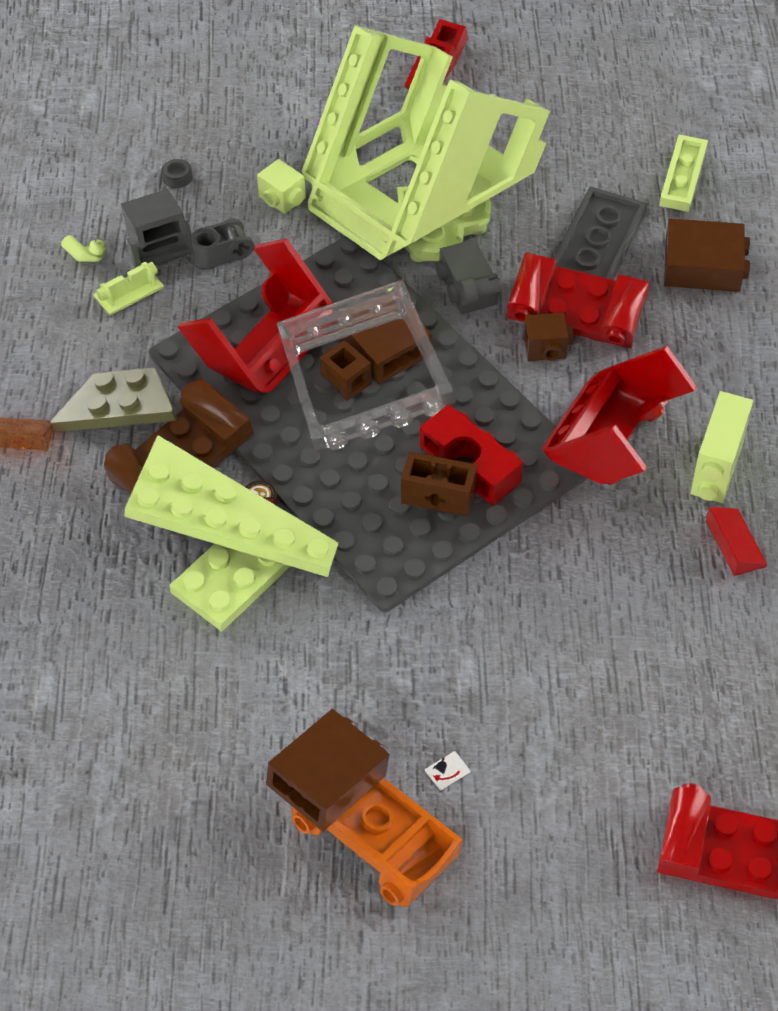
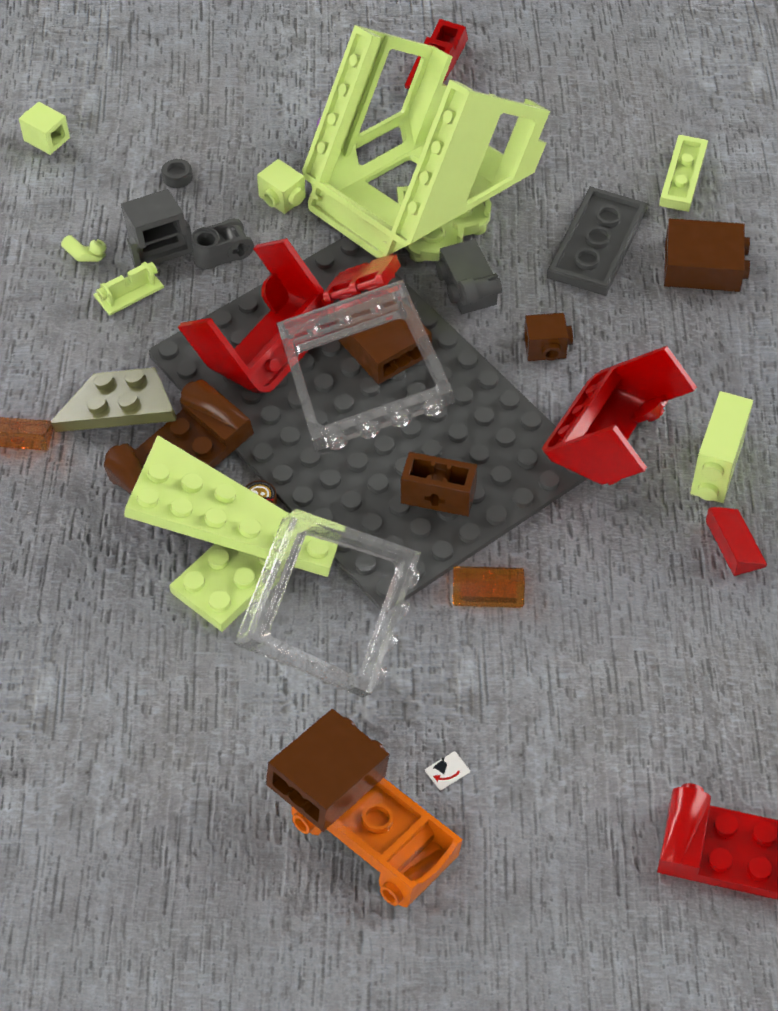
(44, 128): none -> yellowish green brick
(257, 622): none -> clear windscreen
(346, 369): reddish brown brick -> none
(362, 278): none -> red plate
(454, 435): red arch -> none
(488, 586): none -> clear orange slope
(591, 304): red piece -> none

